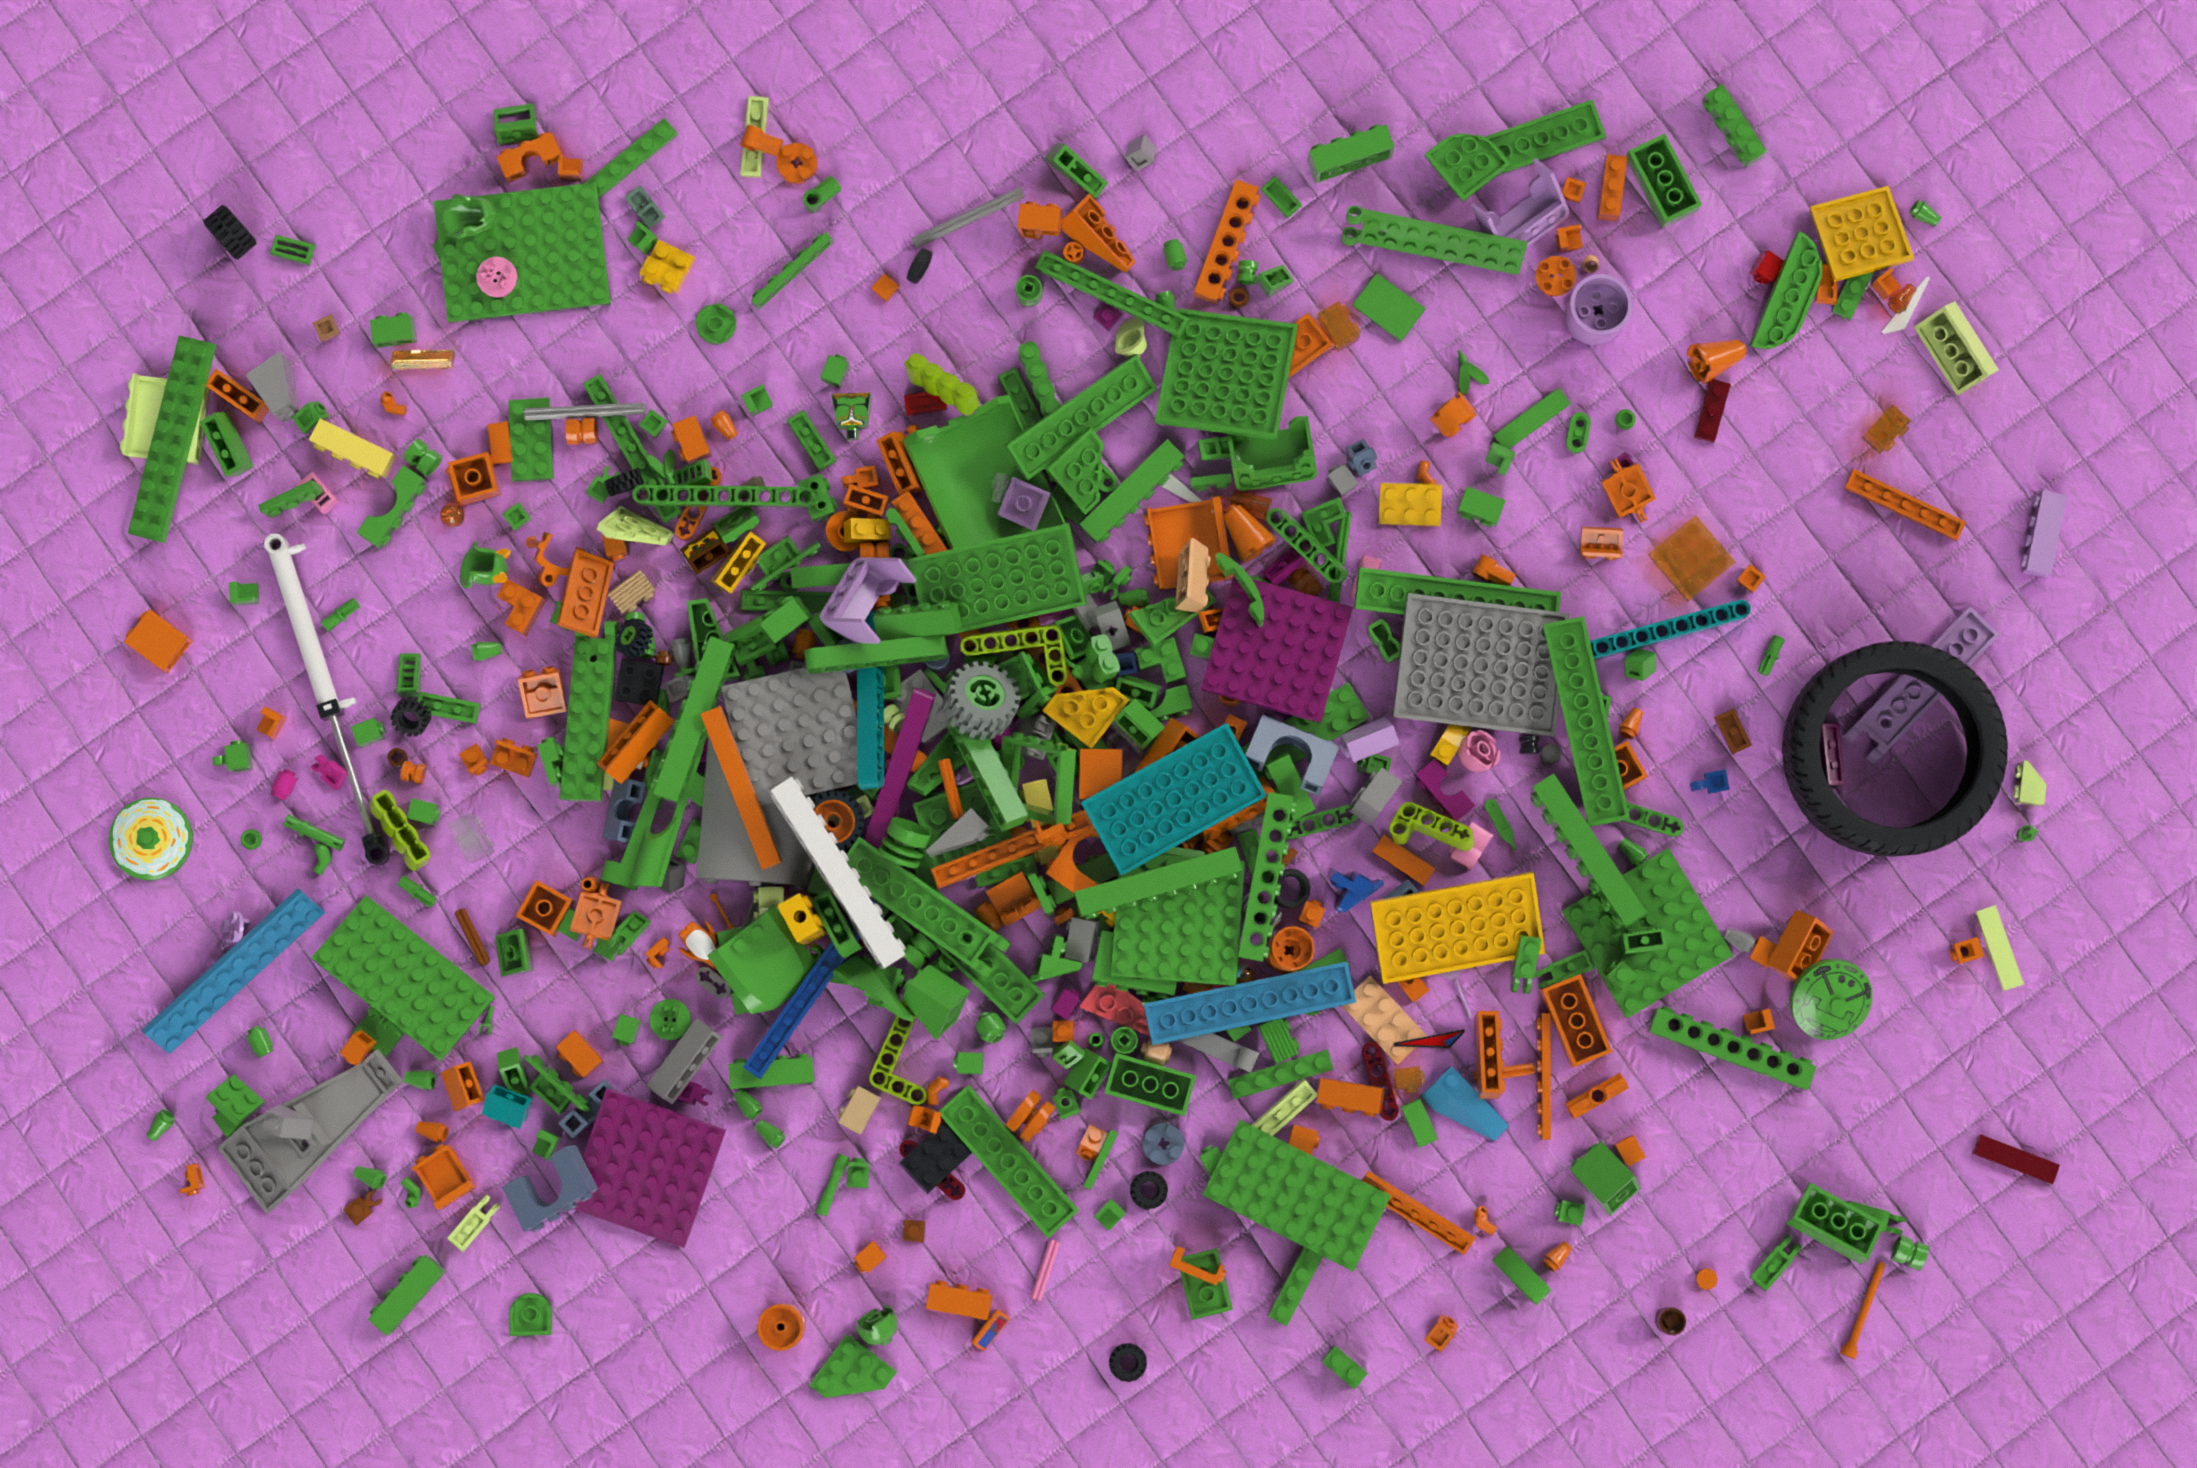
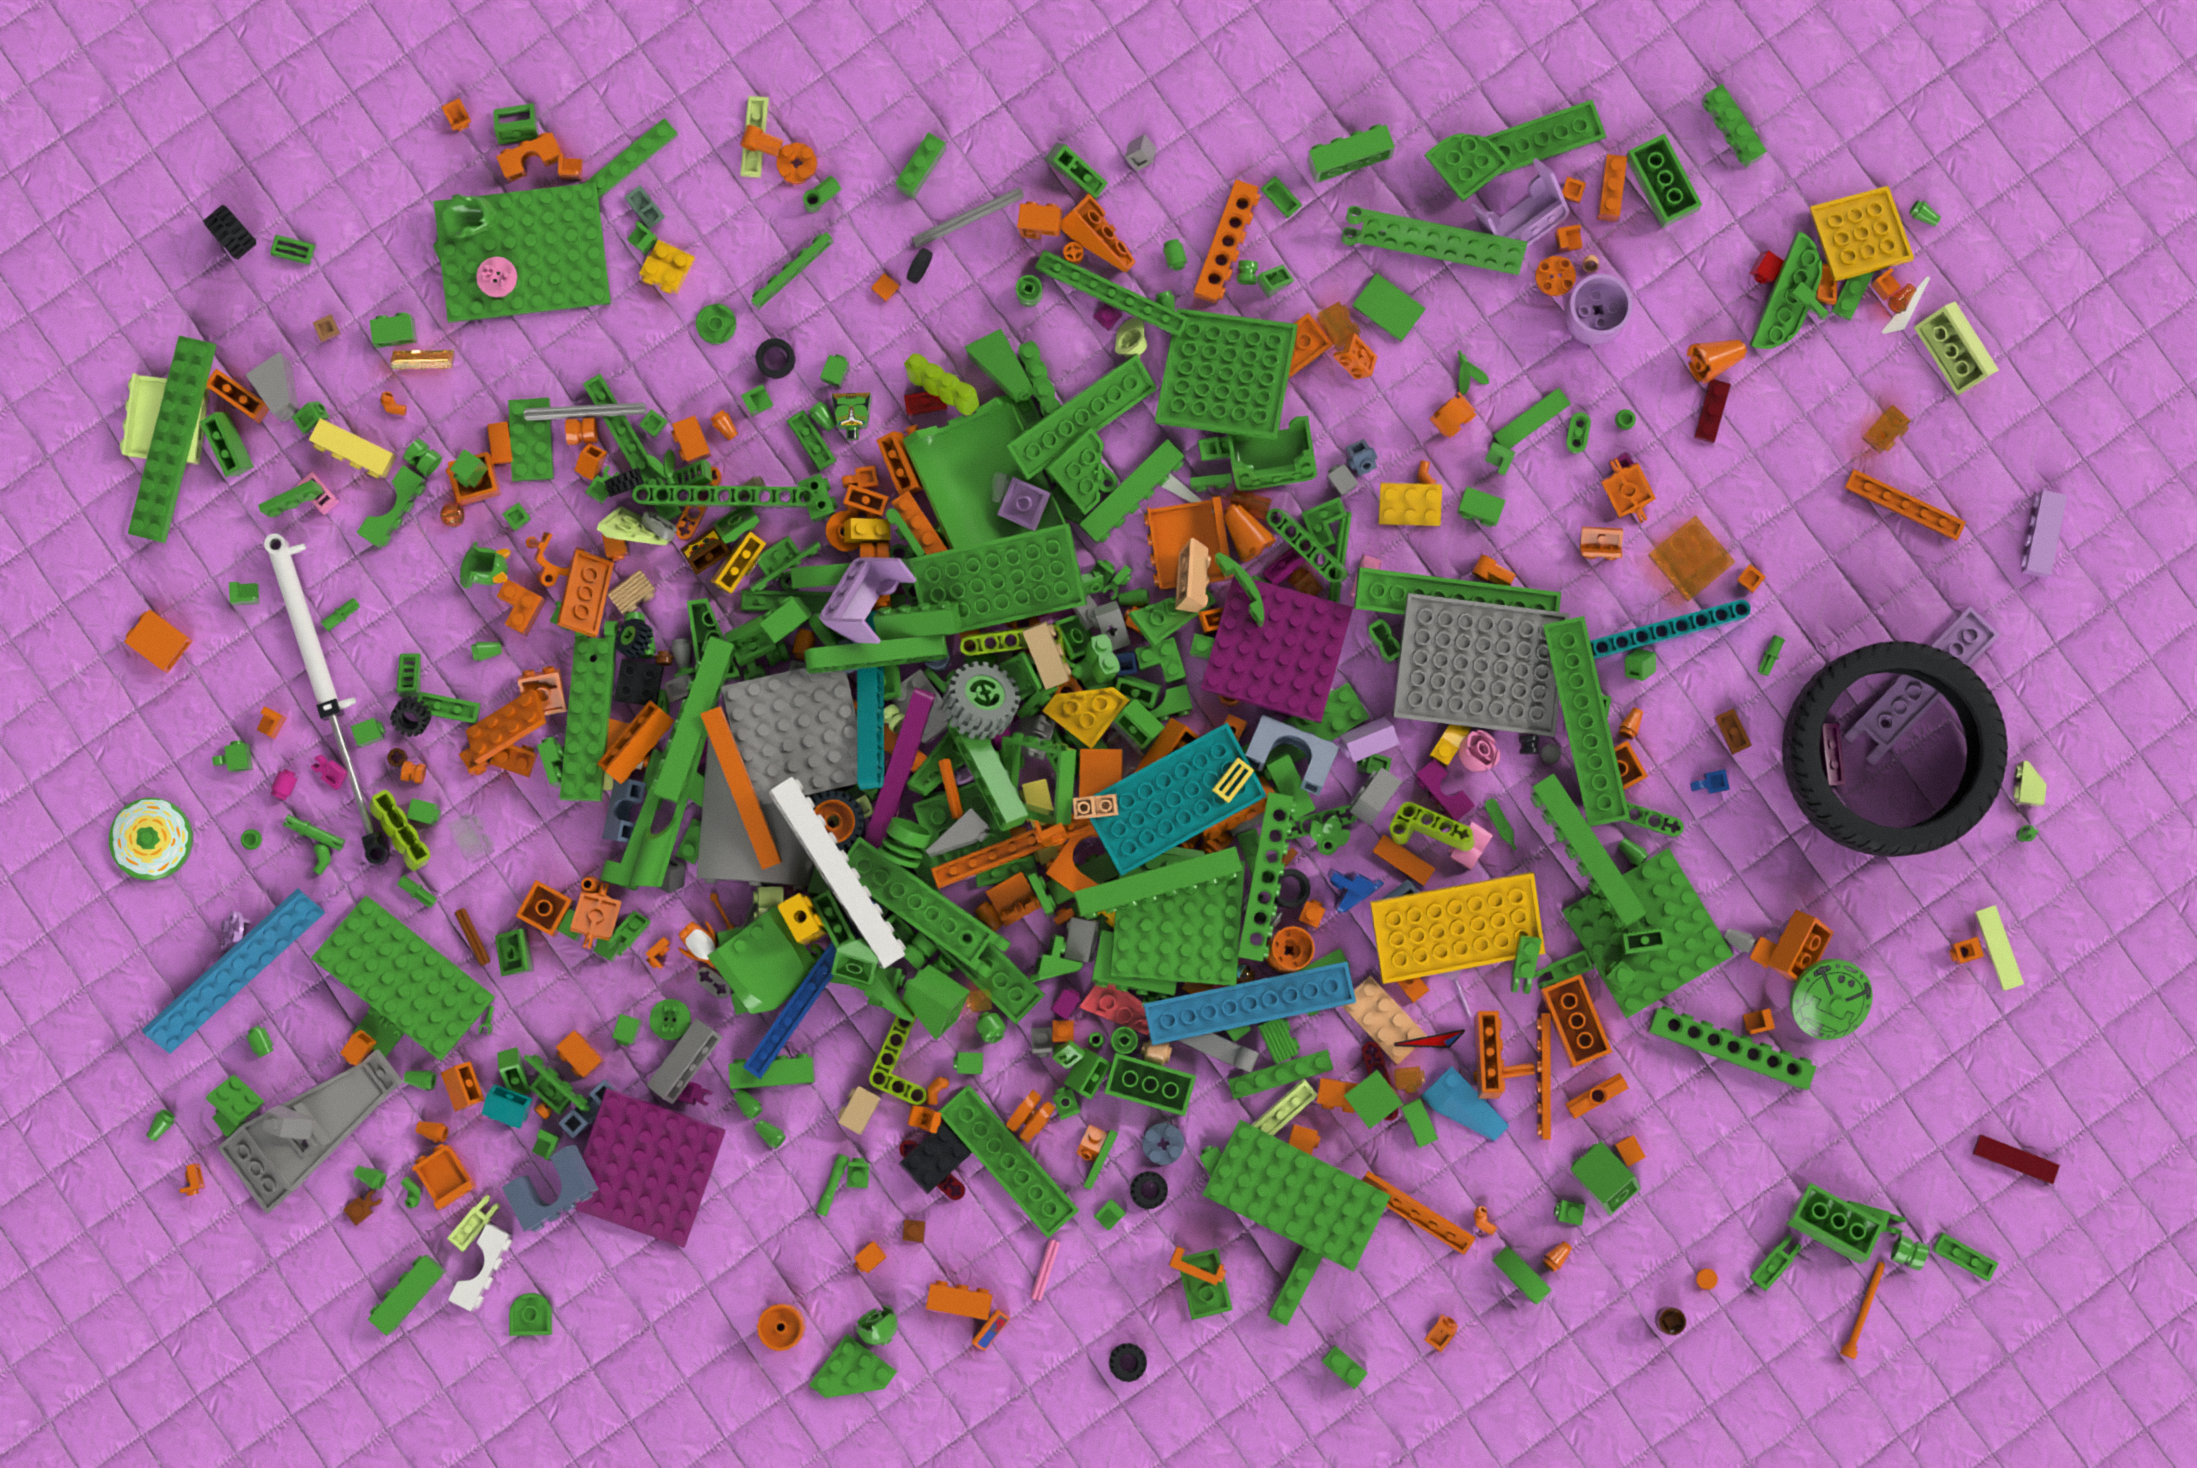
(456, 114): none -> orange bracket
(468, 469): none -> bright green brick
(493, 1244): none -> white arch
(505, 726): none -> orange plate
(542, 1111): none -> orange hinge
(590, 461): none -> orange brick
(658, 525): none -> light grey beam
(775, 342): none -> black tyre
(822, 416): none -> bright green cone
(855, 962): none -> bright green slope
(921, 165): none -> bright green brick
(979, 1001): none -> clear yellow bracket
(998, 361): none -> bright green slope
(1047, 654): none -> tan brick
(1095, 806): none -> light nougat slope
(1221, 794): none -> light yellow tile
(1238, 291): dark orange plate -> none
(1329, 832): none -> bright green plate
(1356, 357): none -> orange bracket
(1373, 1099): none -> bright green tile
(1807, 298): none -> bright green piece
(1965, 1257): none -> bright green tile

